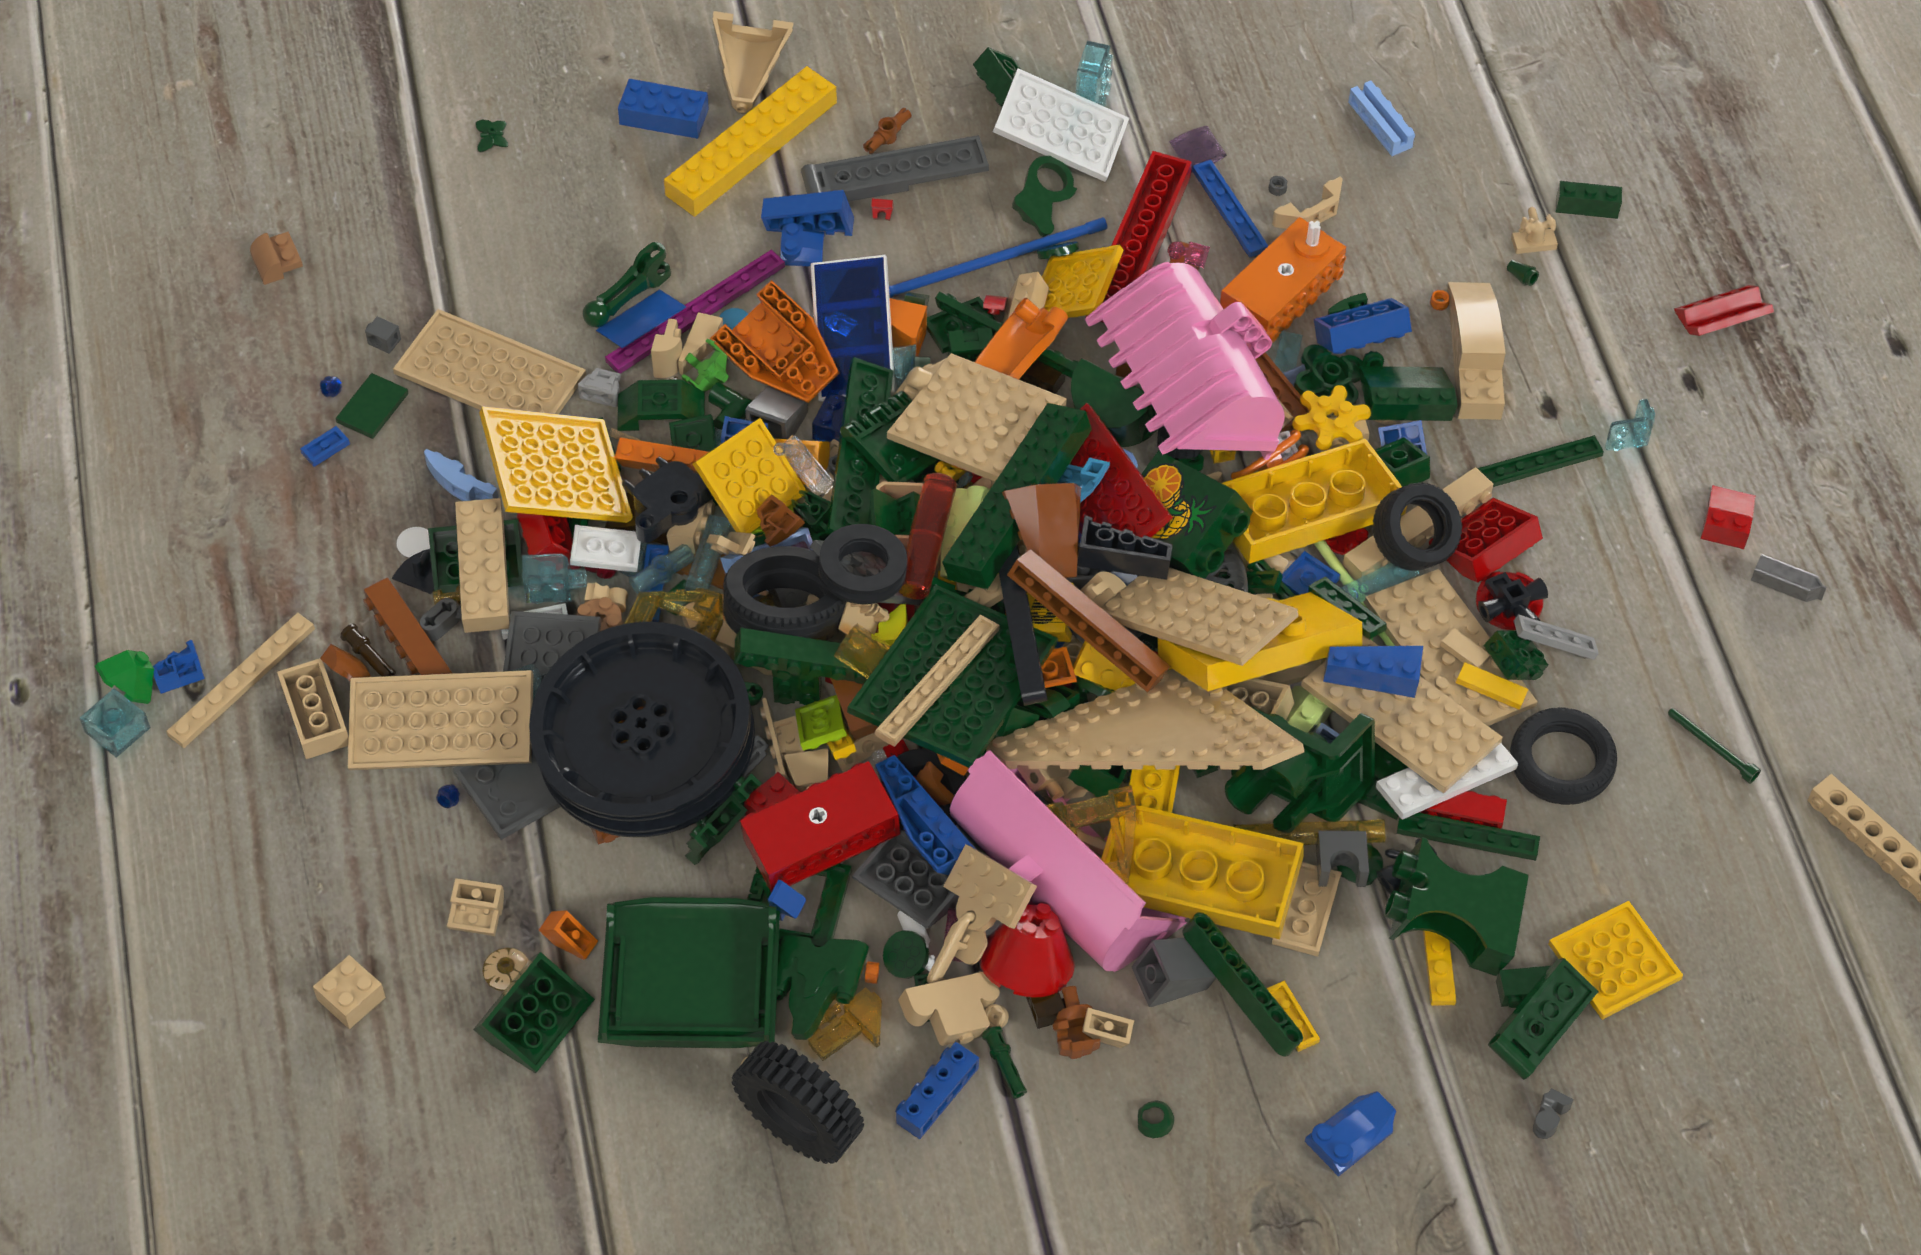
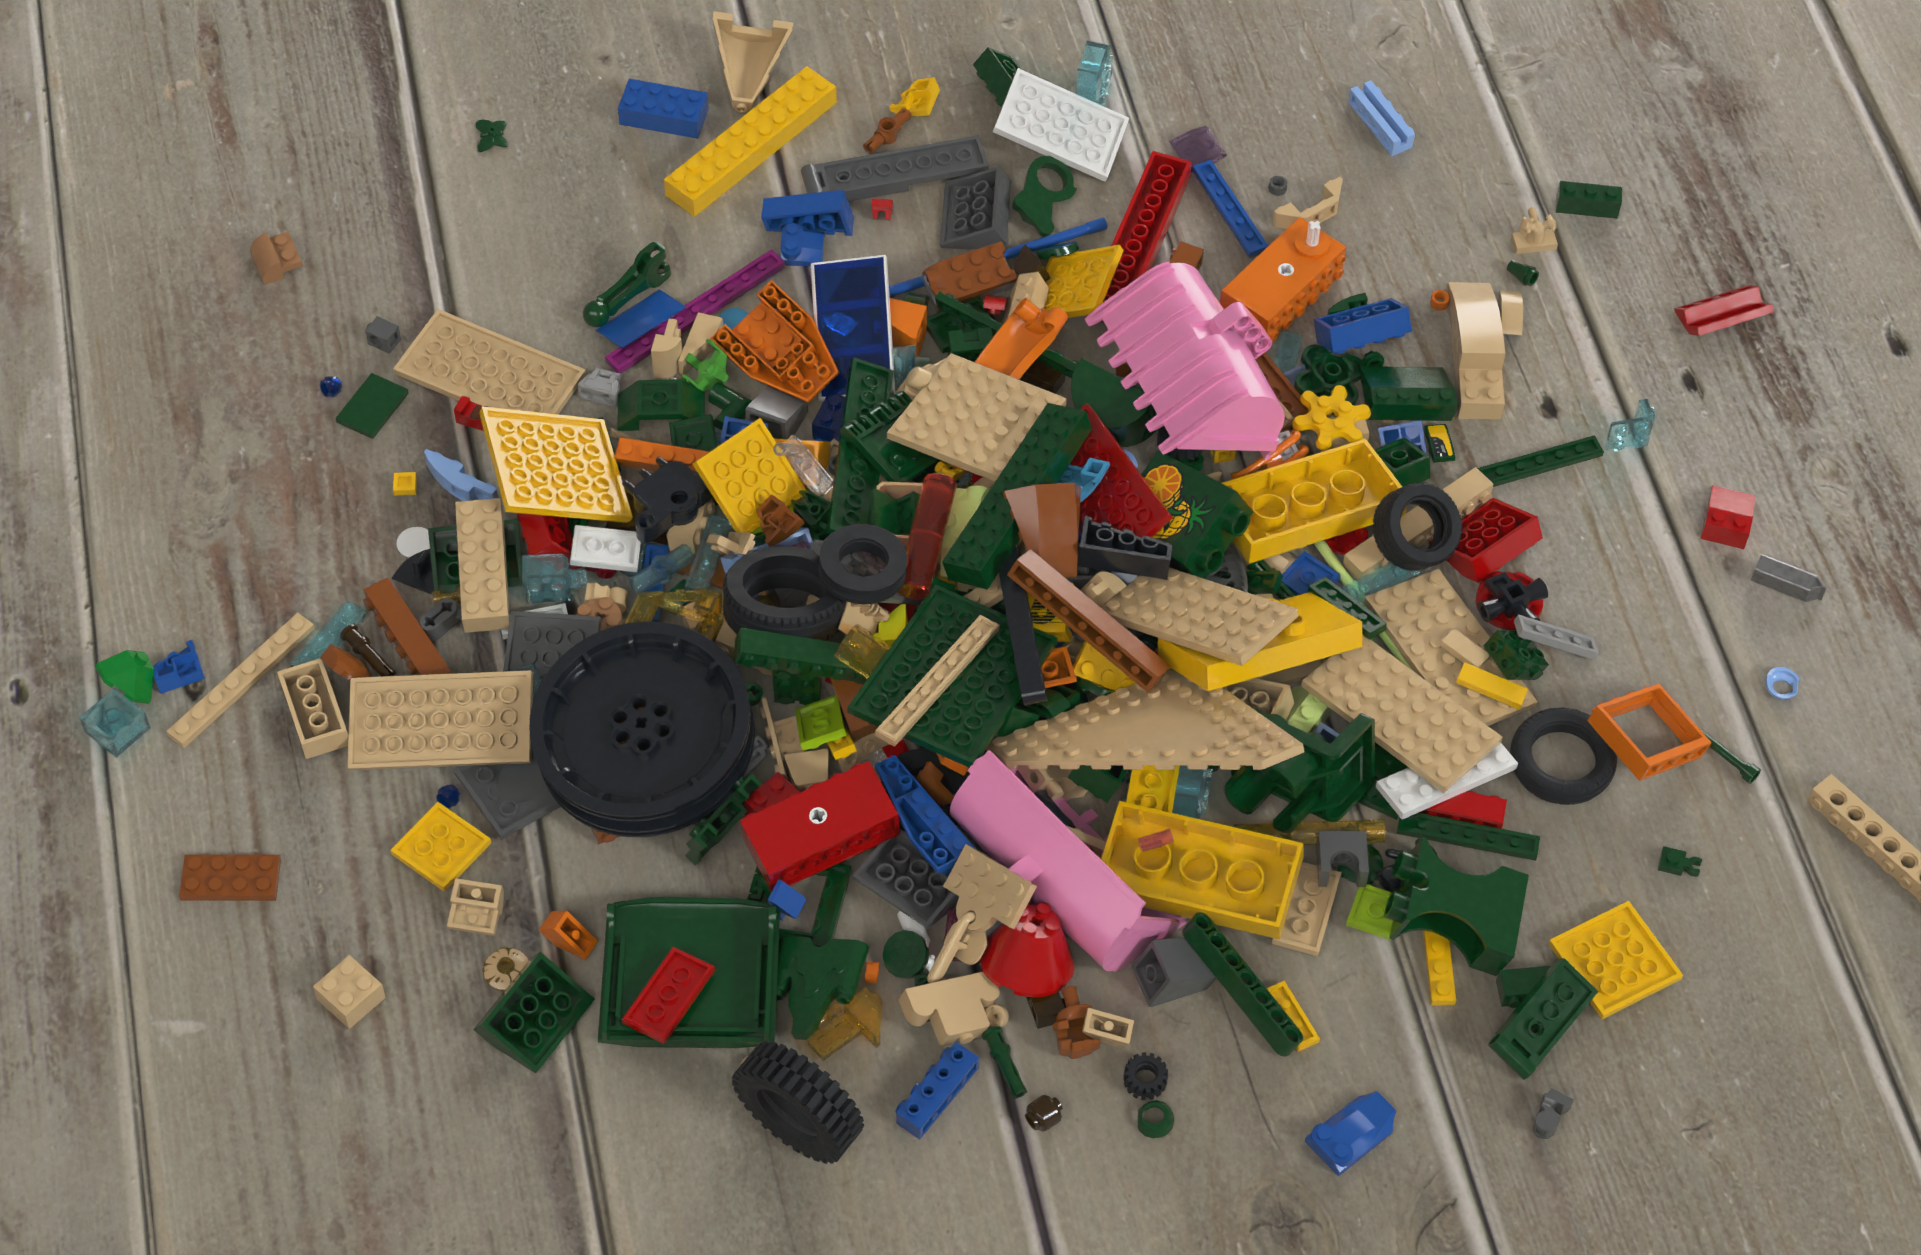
(230, 878): none -> dark orange plate
(325, 446): blue plate -> none
(330, 633): none -> clear light blue plate
(404, 483): none -> yellow plate
(441, 846): none -> yellow plate
(468, 414): none -> red leg
(668, 995): none -> red plate
(919, 97): none -> yellow slope
(970, 275): none -> dark orange piece
(976, 210): none -> dark grey slope
(1029, 263): none -> dark brown slope
(1043, 1113): none -> dark brown head
(1103, 809): clear yellow windscreen -> none
(1145, 1063): none -> black tyre
(1155, 840): none -> piece
(1192, 792): none -> clear light blue brick
(1195, 253): clear pink plate -> none
(1368, 912): none -> lime plate
(1376, 668): blue wedge -> none
(1439, 442): none -> slope
(1511, 312): none -> tan brick
(1675, 862): none -> dark green plate
(1693, 739): none -> orange window
(1782, 674): none -> light blue piece

